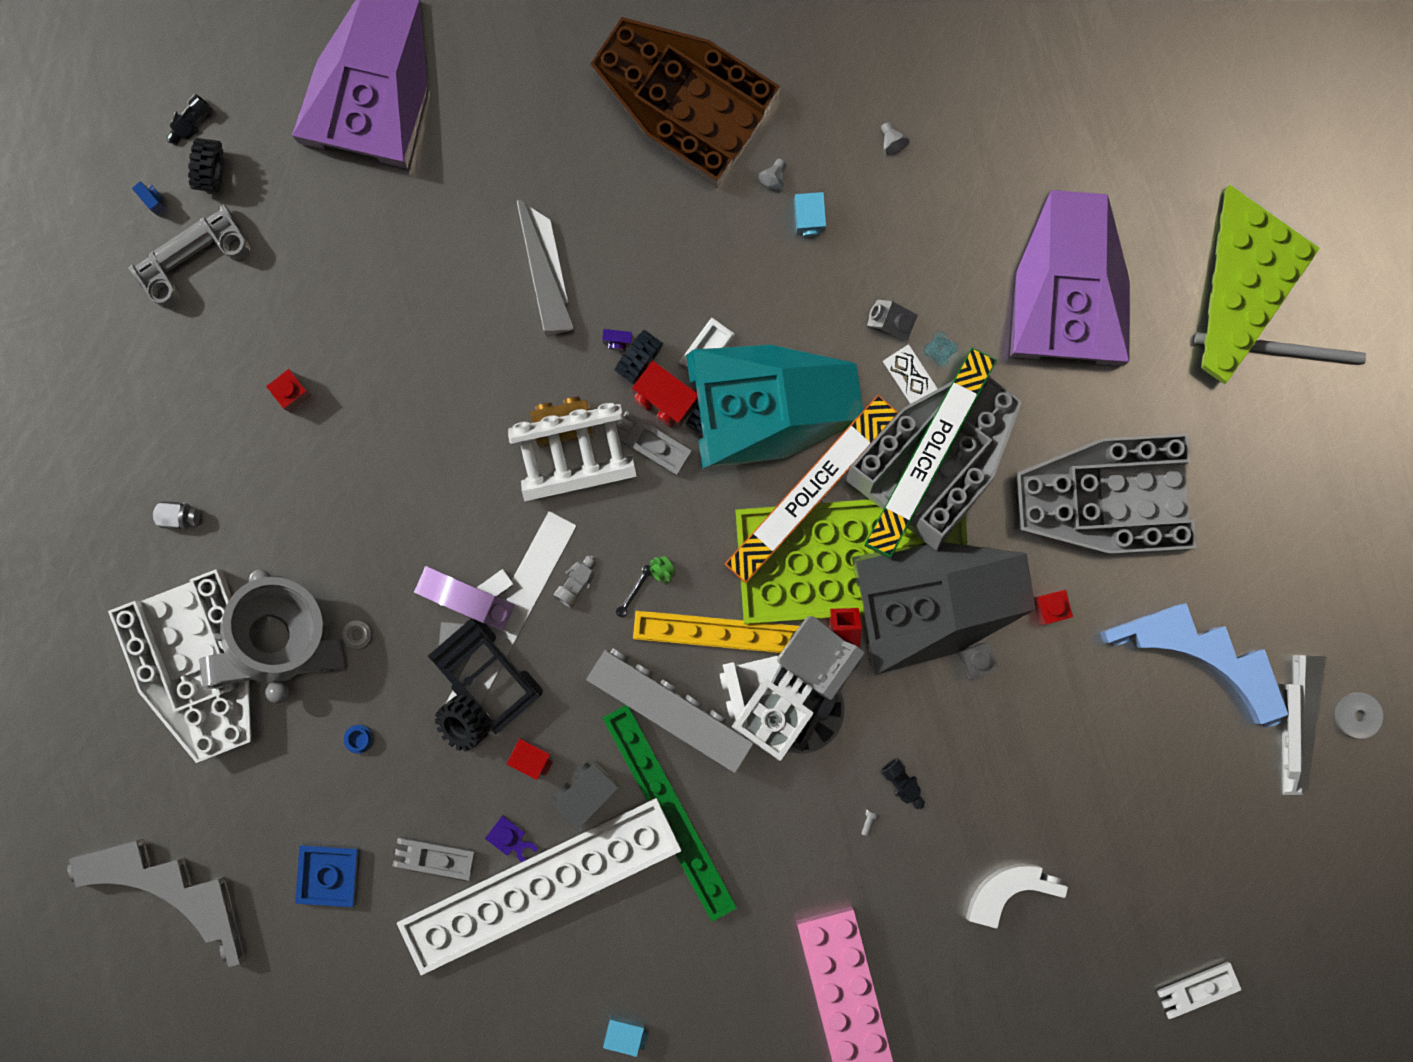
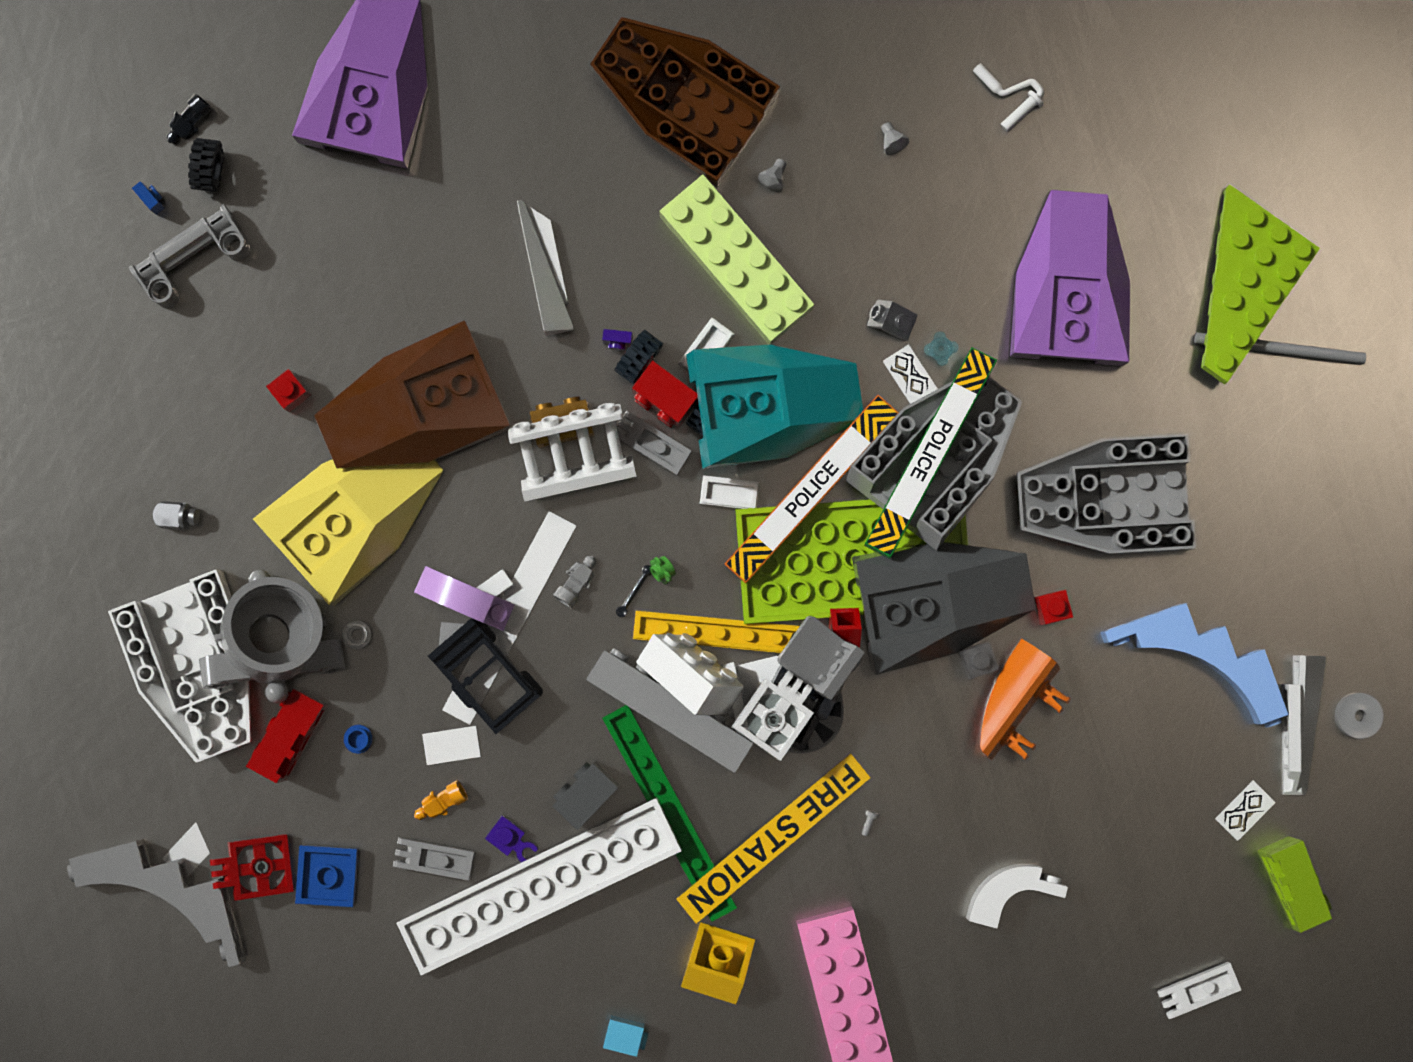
(191, 848): none -> white sticker
(256, 867): none -> red piece
(287, 736): none -> red wedge
(347, 521): none -> light yellow wedge
(414, 405): none -> reddish brown wedge
(436, 804): none -> light orange piece
(451, 745): none -> white sticker
(462, 723): black tyre -> none
(530, 759): red brick -> none
(690, 674): none -> white brick
(718, 963): none -> yellow slope
(729, 492): none -> white tile
(736, 260): none -> yellowish green brick
(773, 838): none -> yellow sticker
(810, 214): medium azure brick -> none
(907, 787): black piece -> none
(1018, 687): none -> orange piece
(1033, 100): none -> white piece
(1245, 810): none -> white sticker
(1296, 883): none -> lime wedge

